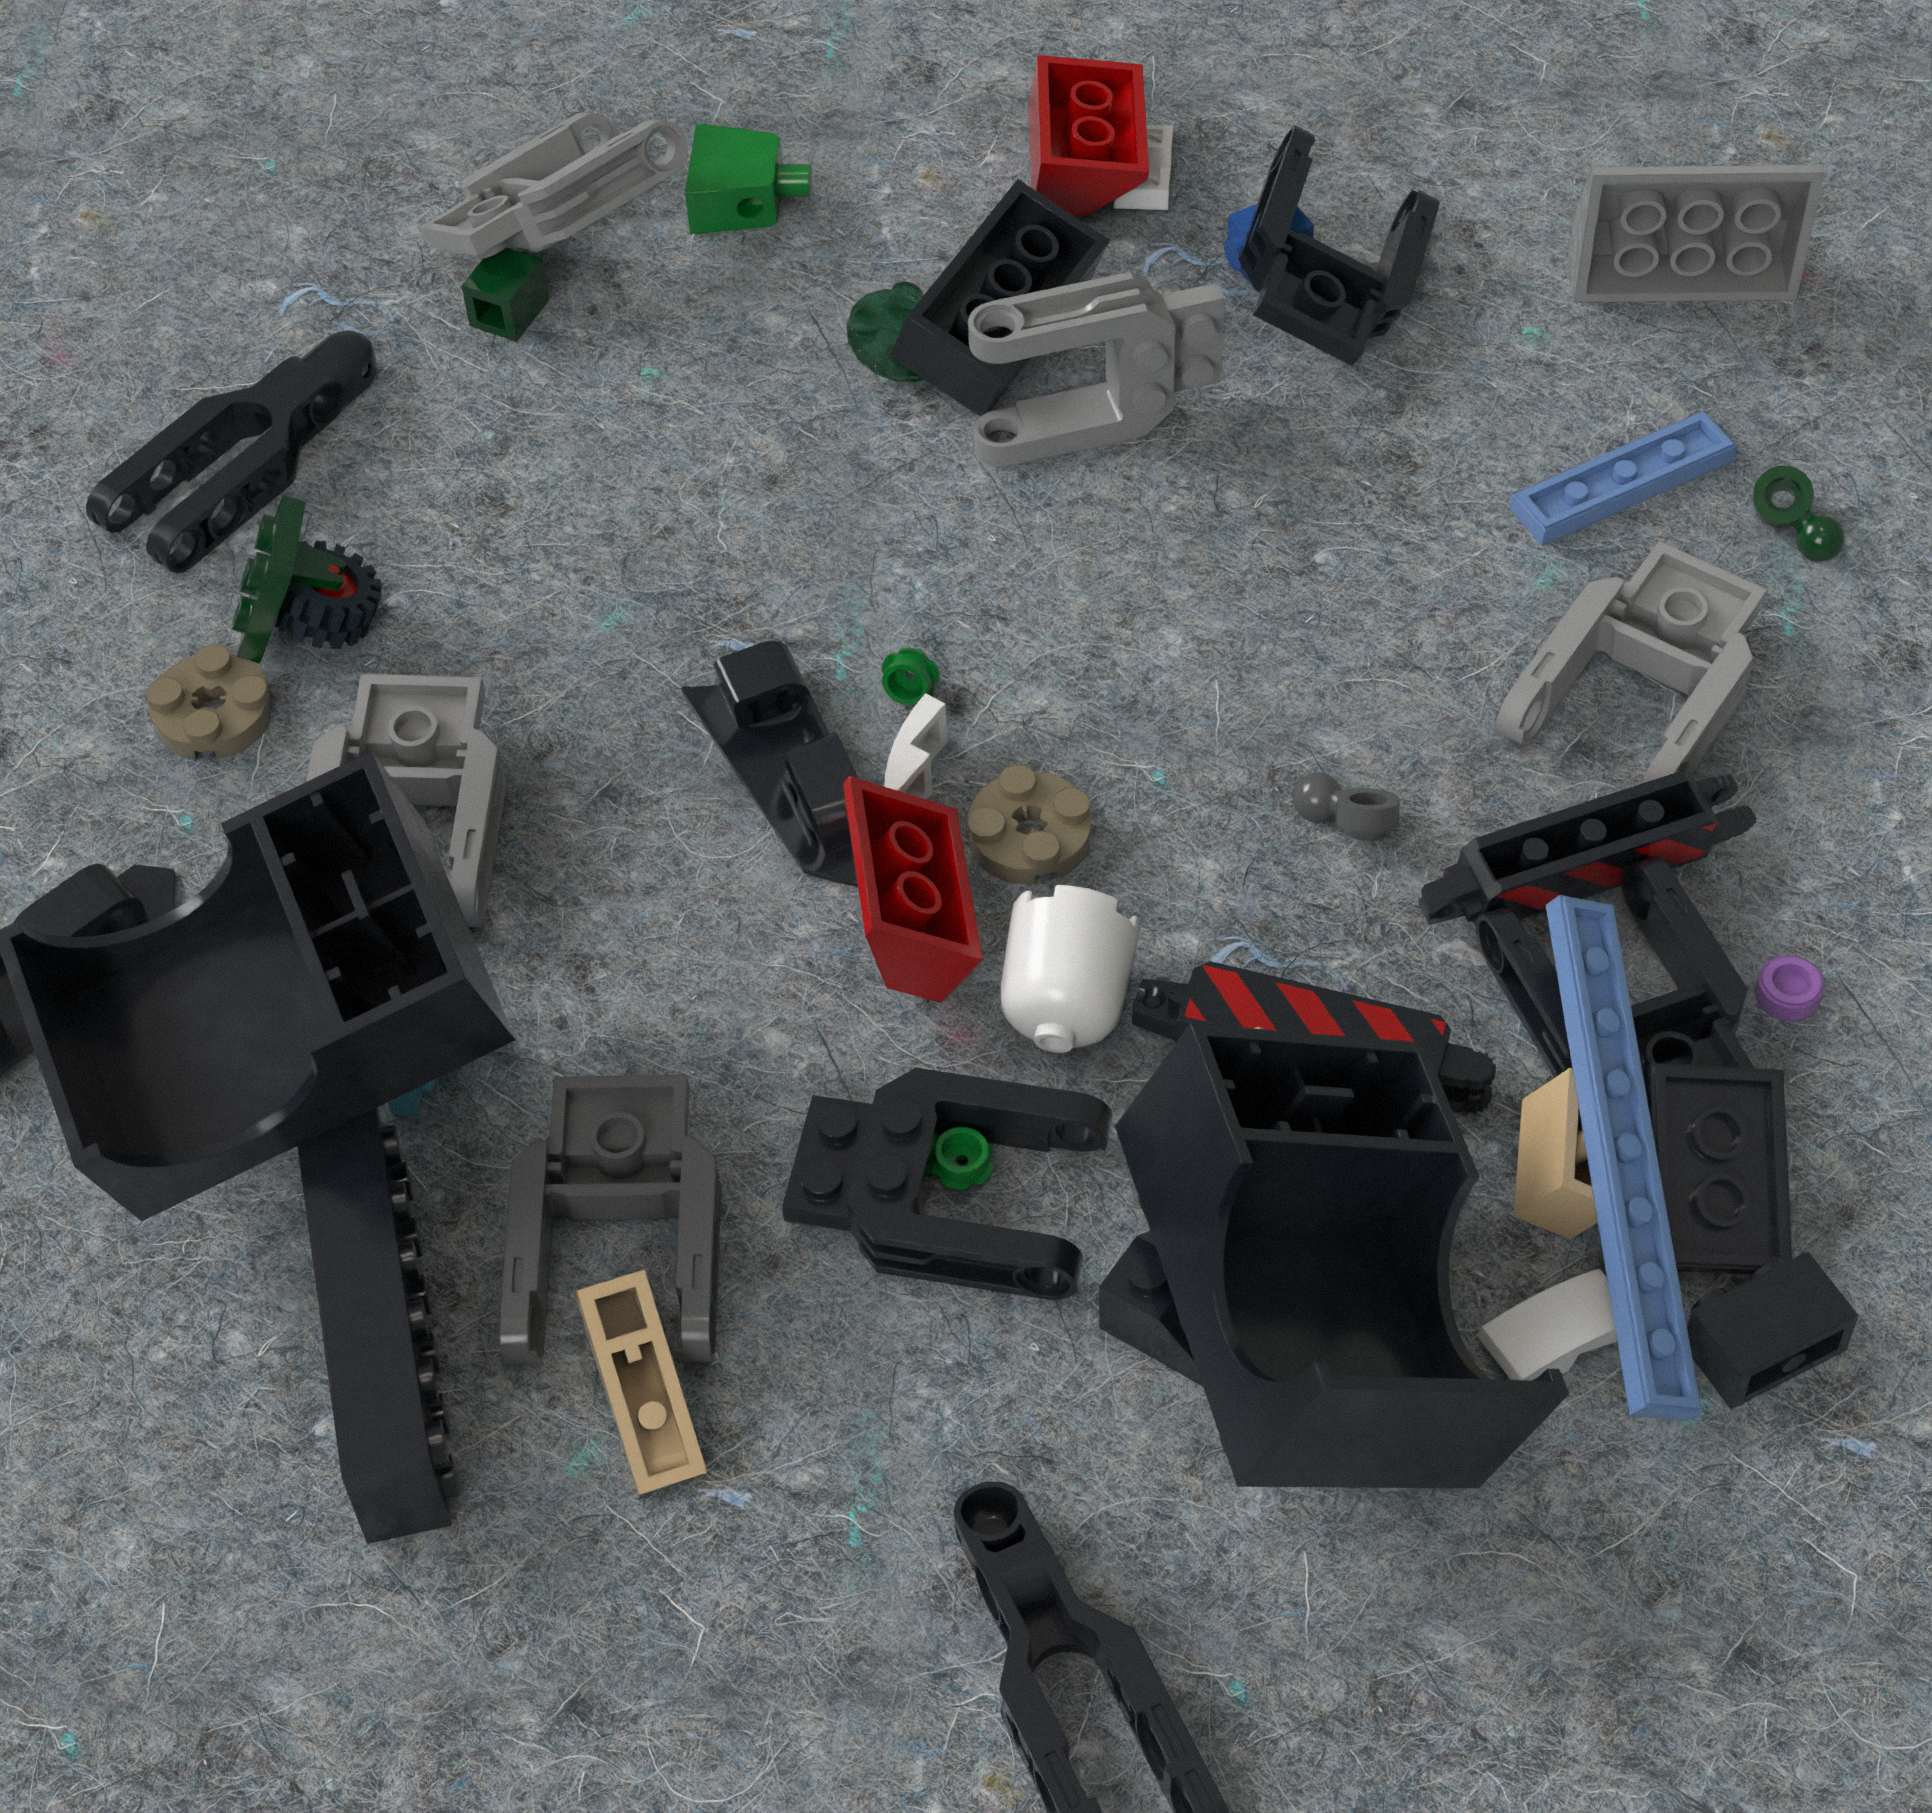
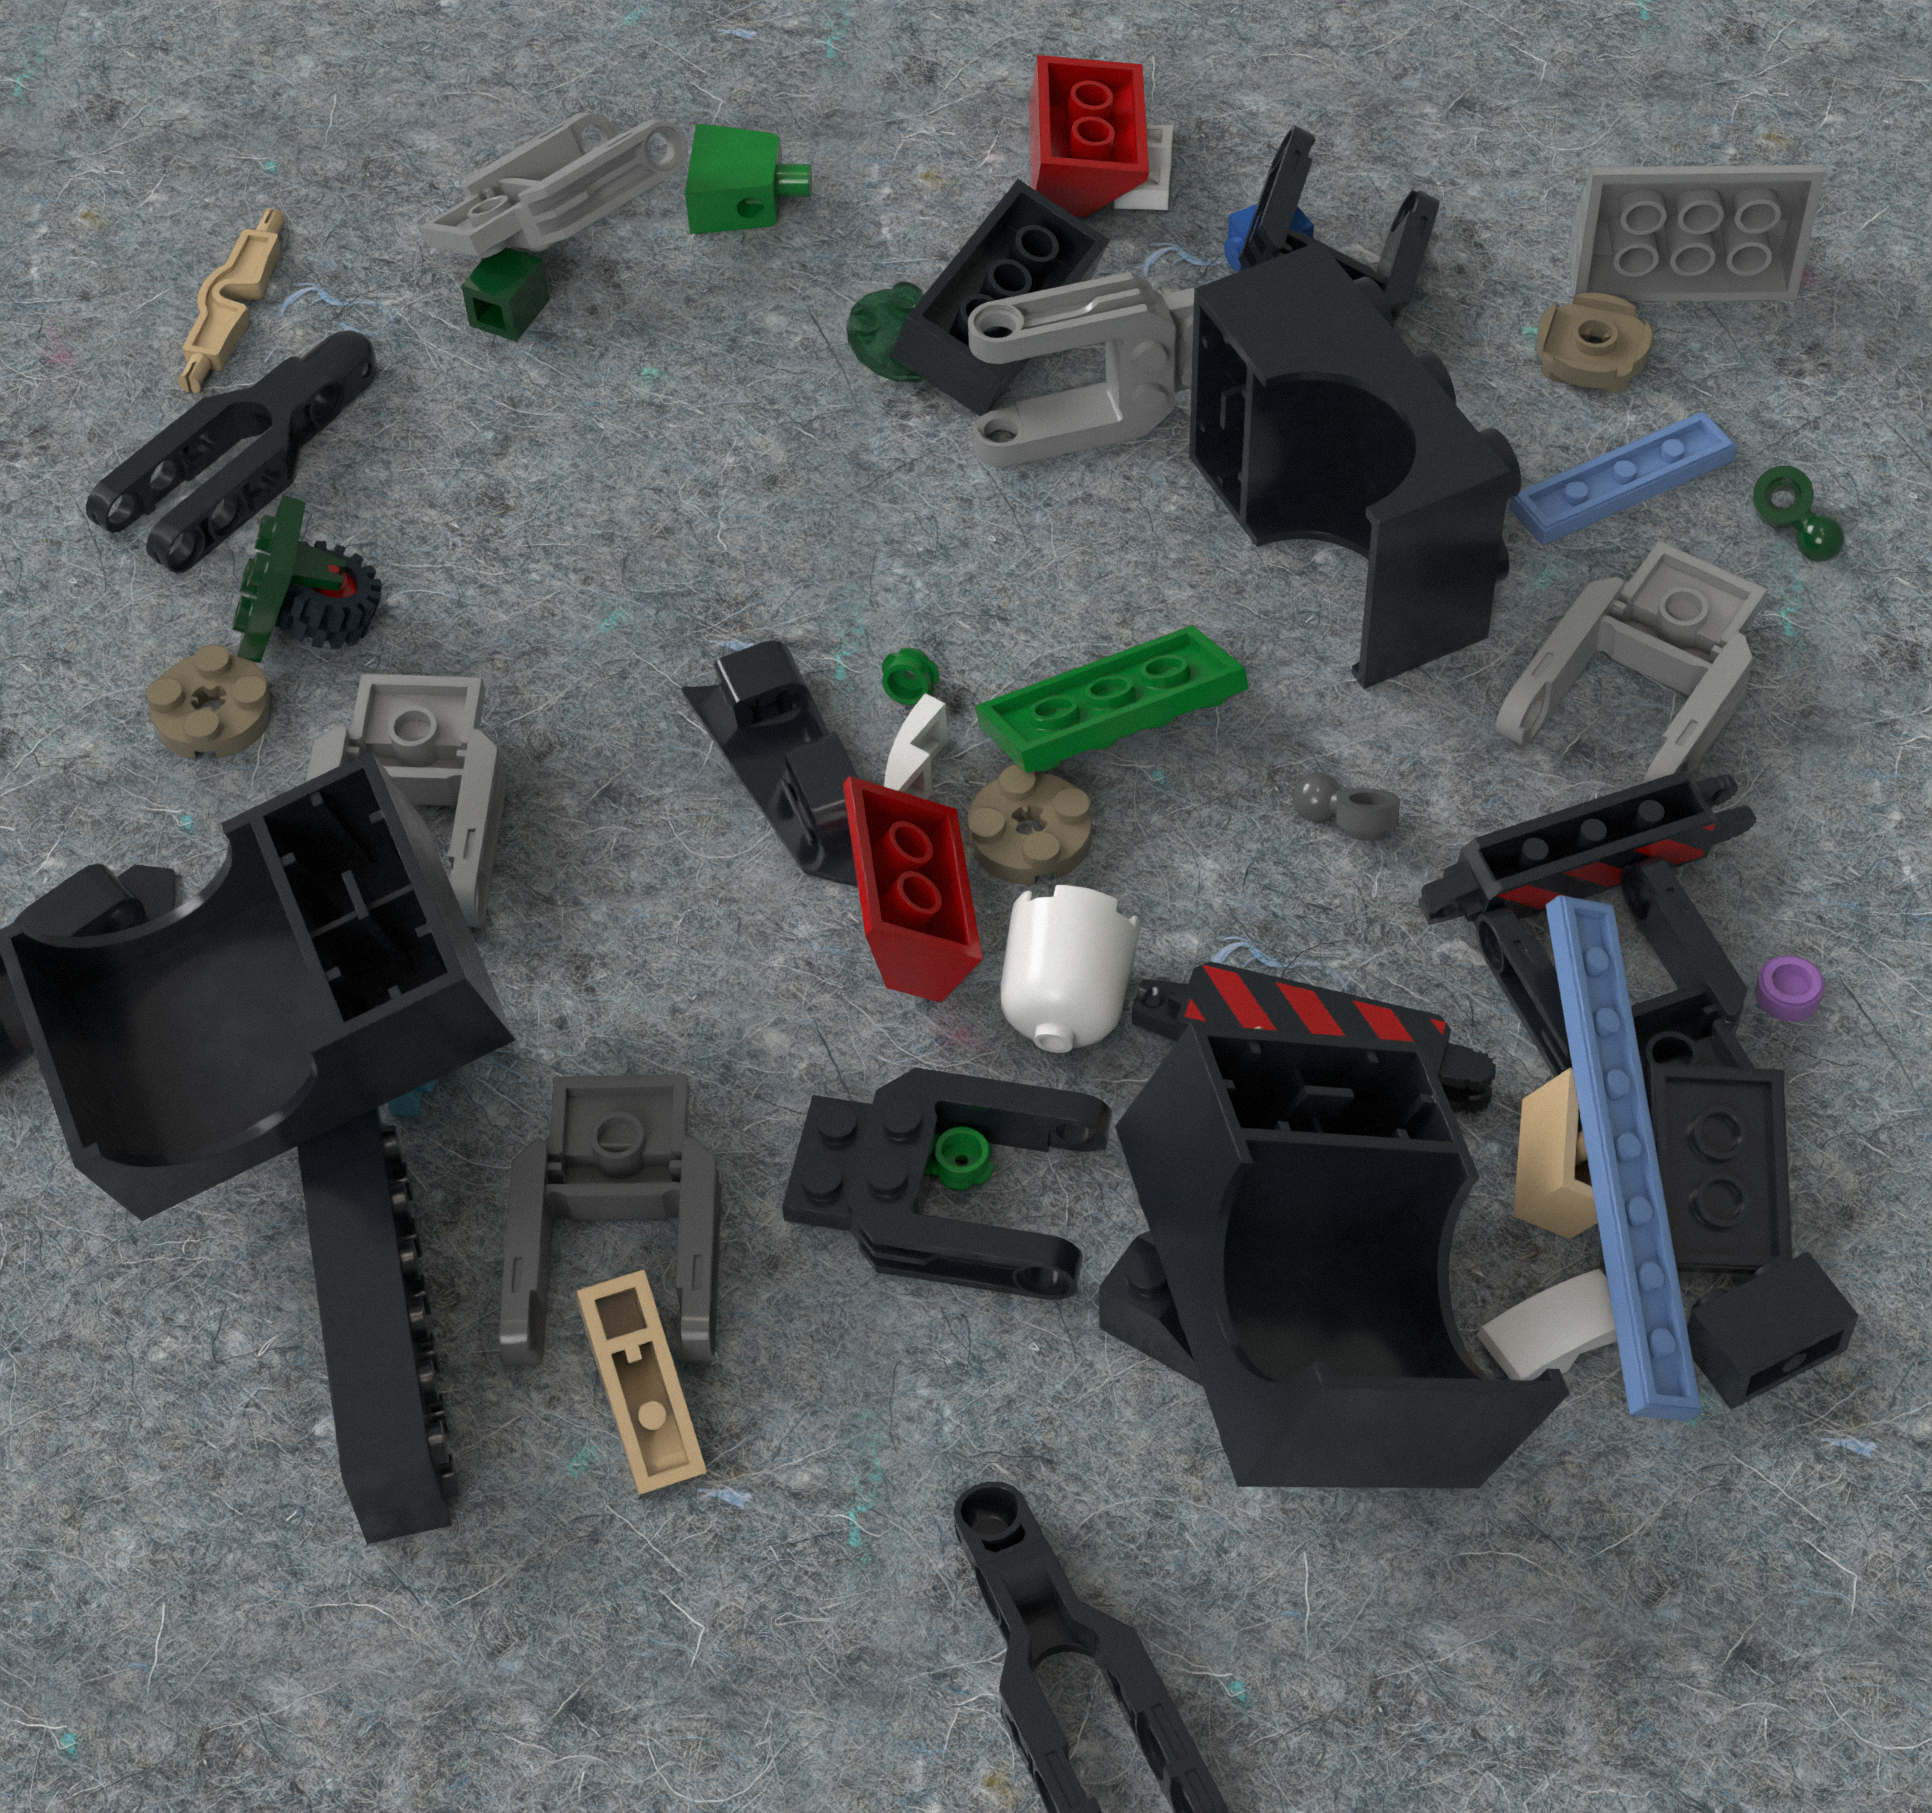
(221, 318): none -> tan piece
(1111, 699): none -> green plate
(1342, 436): none -> black piece
(1608, 365): none -> dark tan plate

